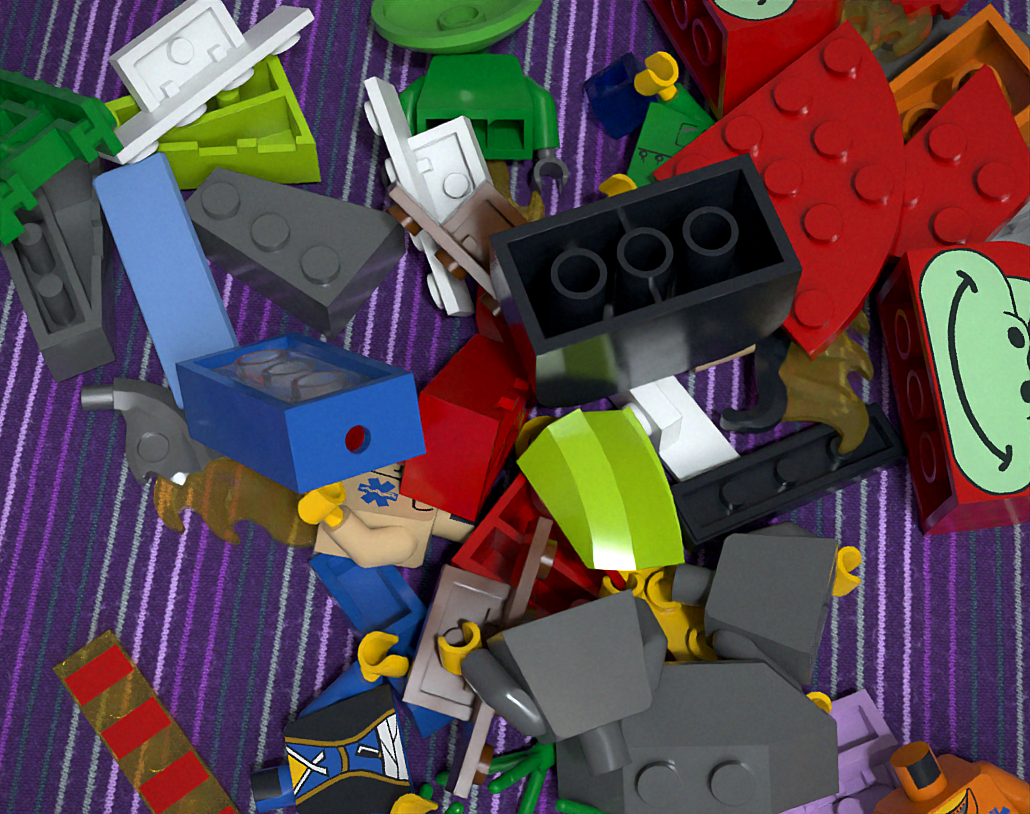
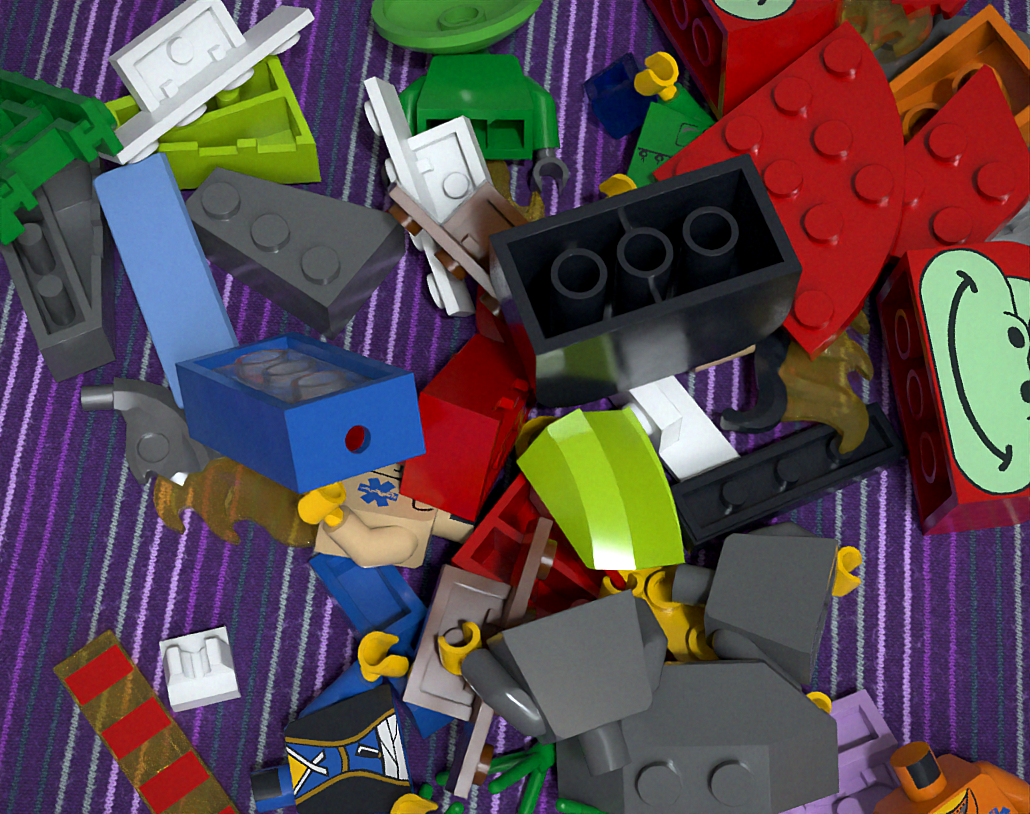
(199, 669): none -> white tile

